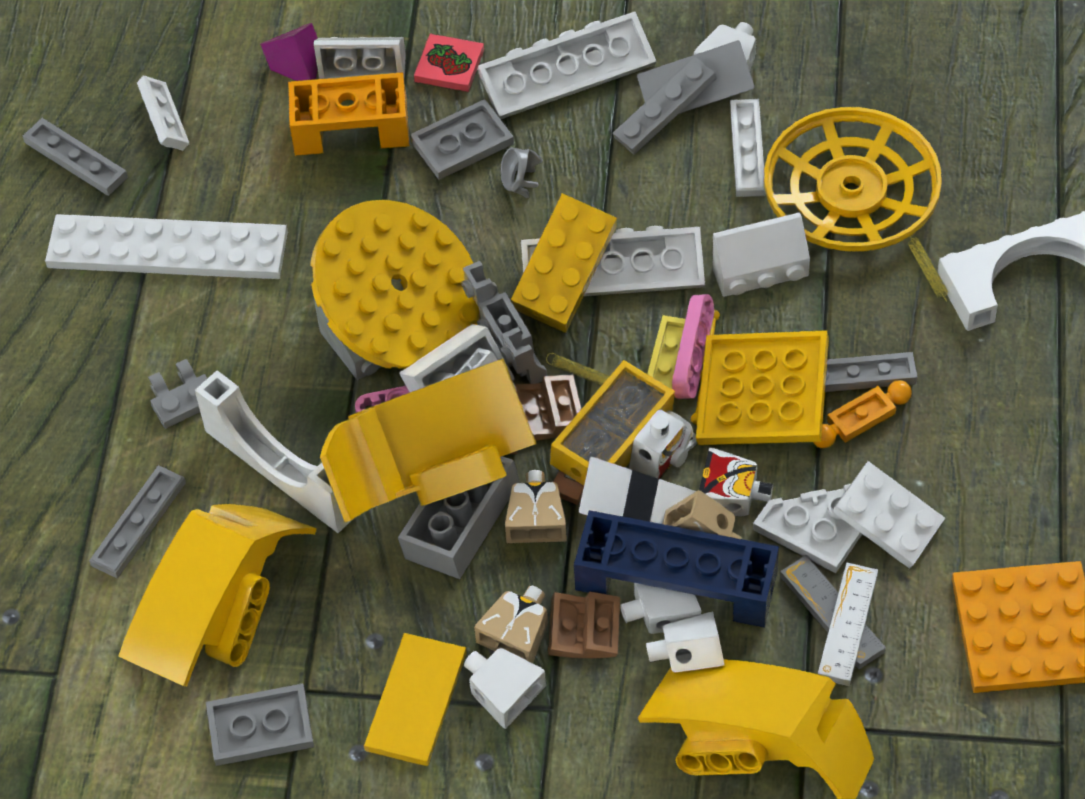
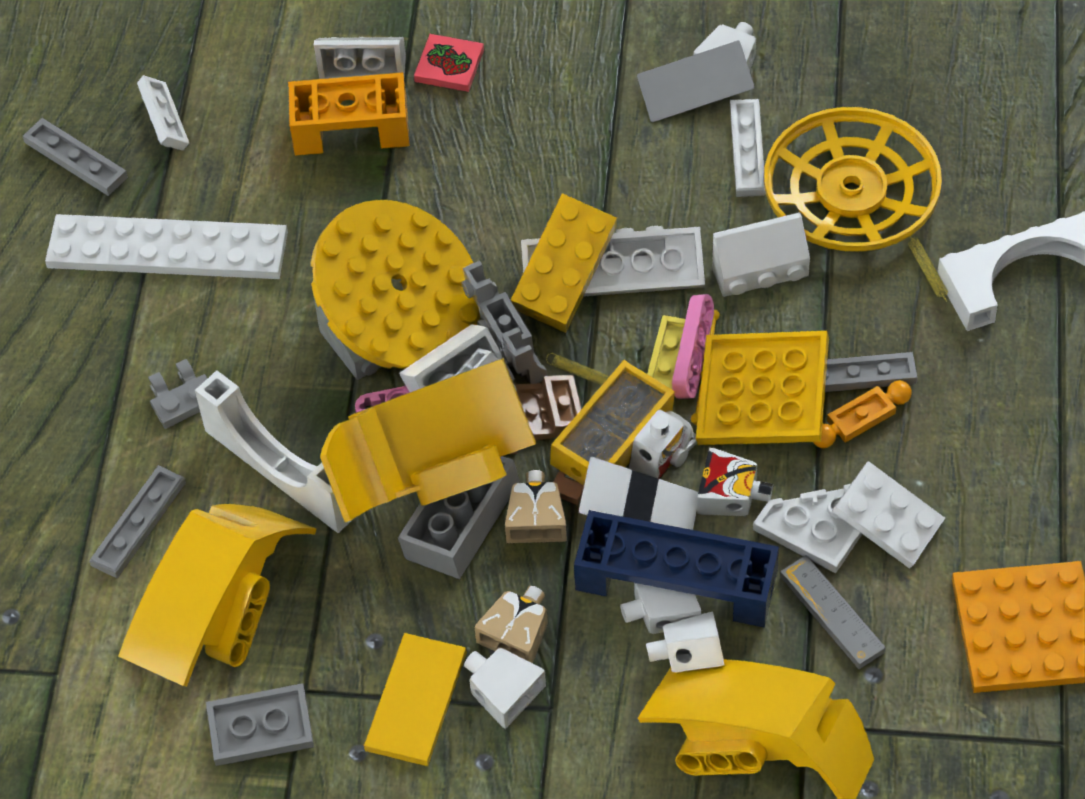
(293, 53): magenta slope -> none
(461, 139): light grey plate -> none
(520, 161): light grey piece -> none
(566, 64): white plate -> none
(584, 625): medium nougat slope -> none
(664, 105): light grey plate -> none
(701, 514): tan torso -> none
(848, 623): white tile -> none

